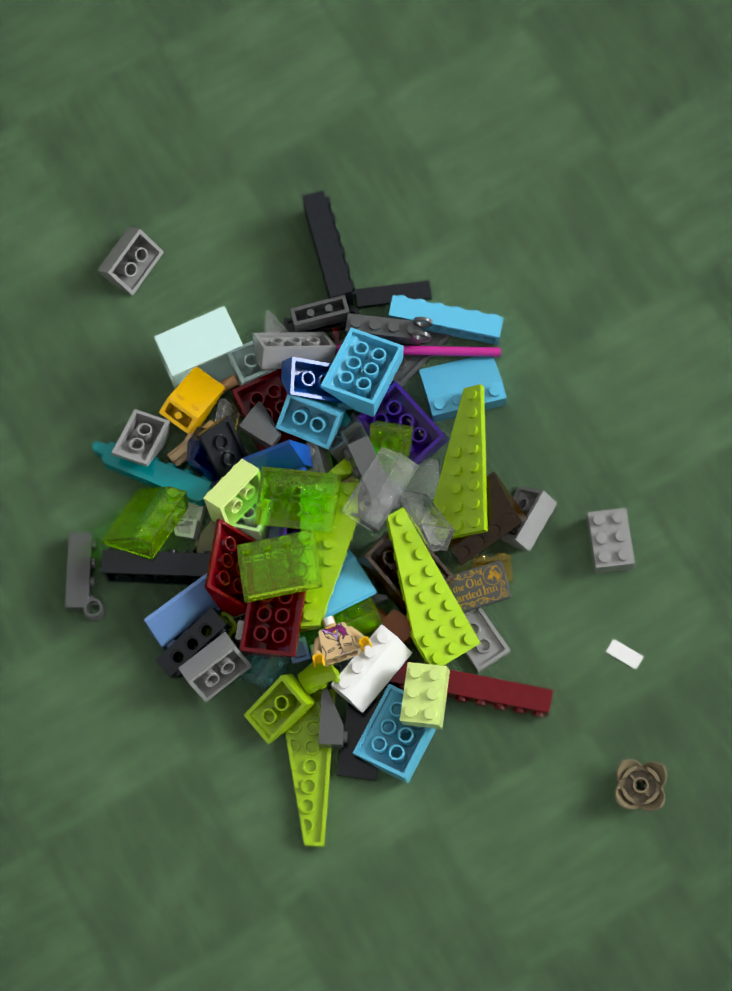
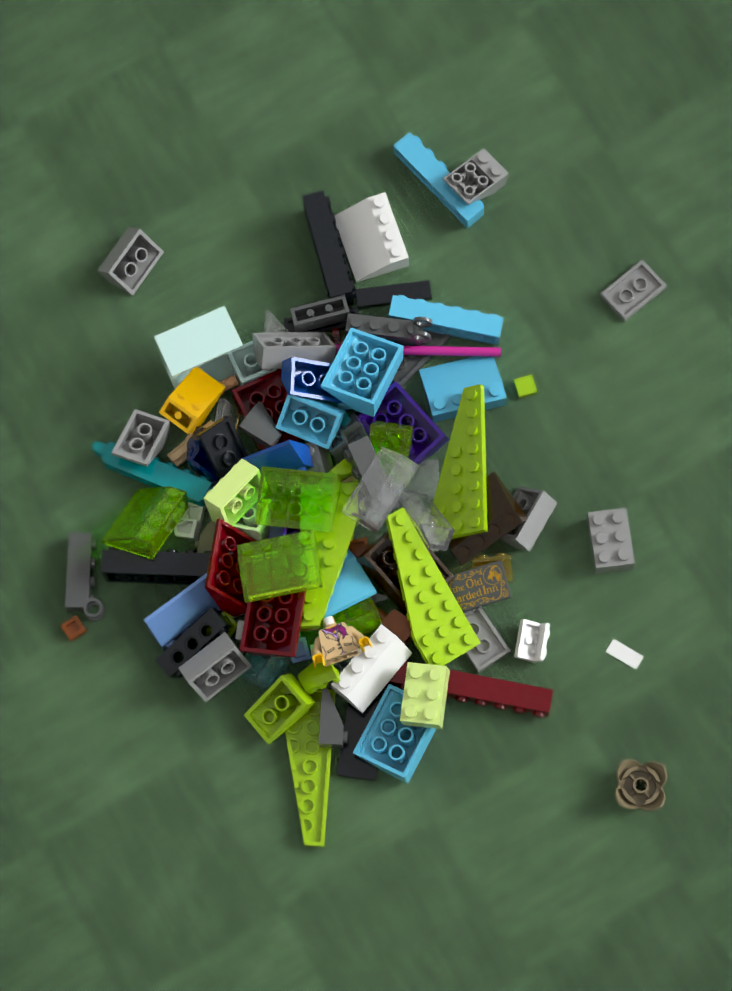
(73, 628): none -> dark orange tile
(358, 546): none -> dark orange tile
(371, 238): none -> white slope
(431, 174): none -> medium azure brick
(477, 177): none -> light grey slope
(525, 386): none -> lime tile
(532, 641): none -> white bracket
(633, 290): none -> light grey tile

